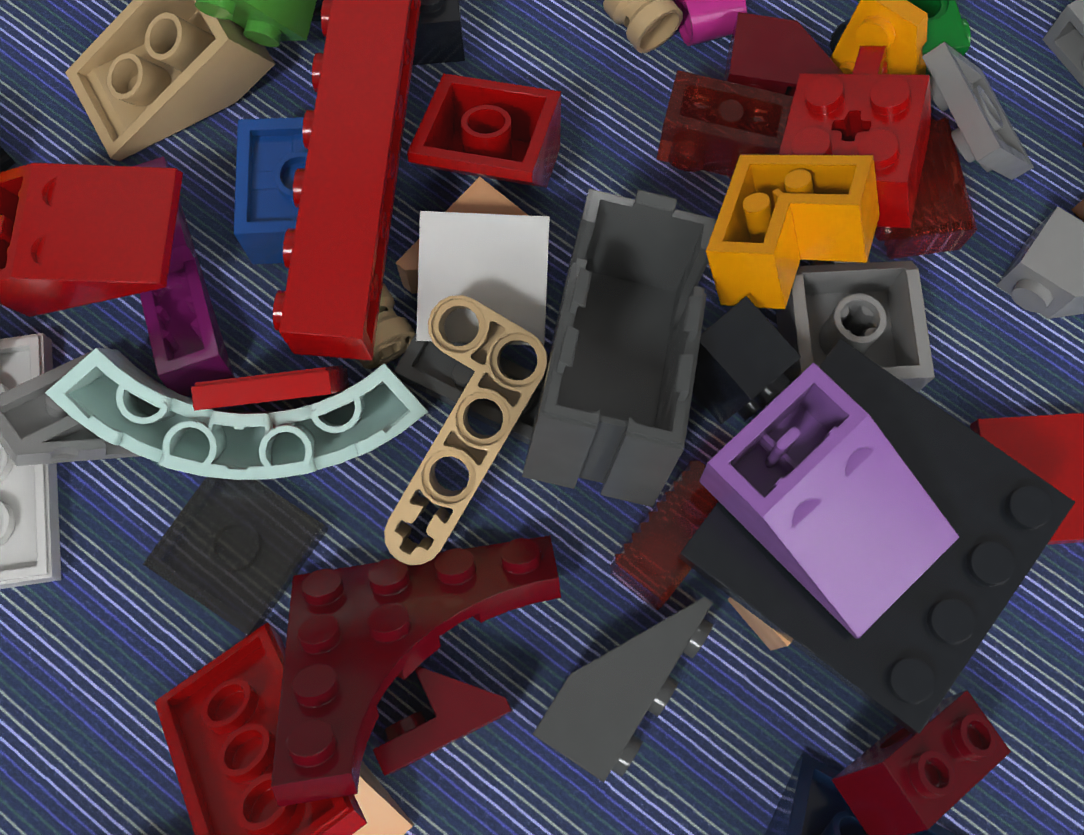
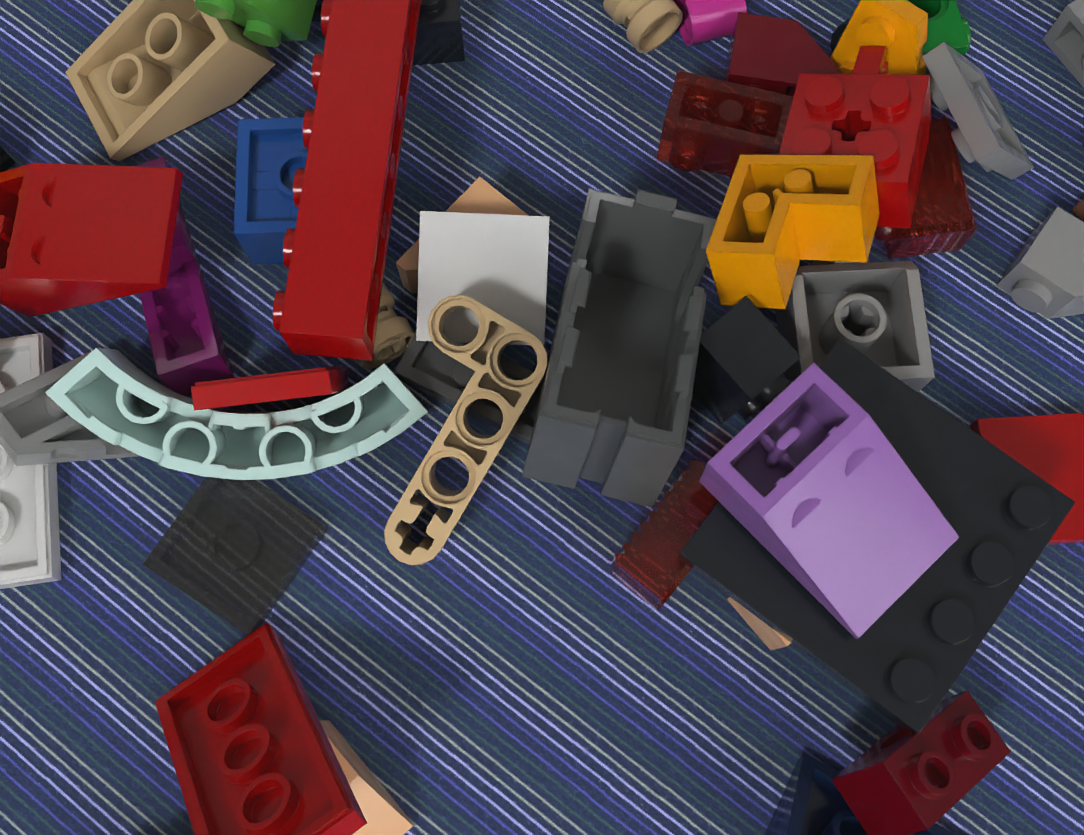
(376, 623): dark red plate -> none
(458, 713): dark red slope -> none
(490, 130): red slope -> none
(608, 697): dark grey slope -> none

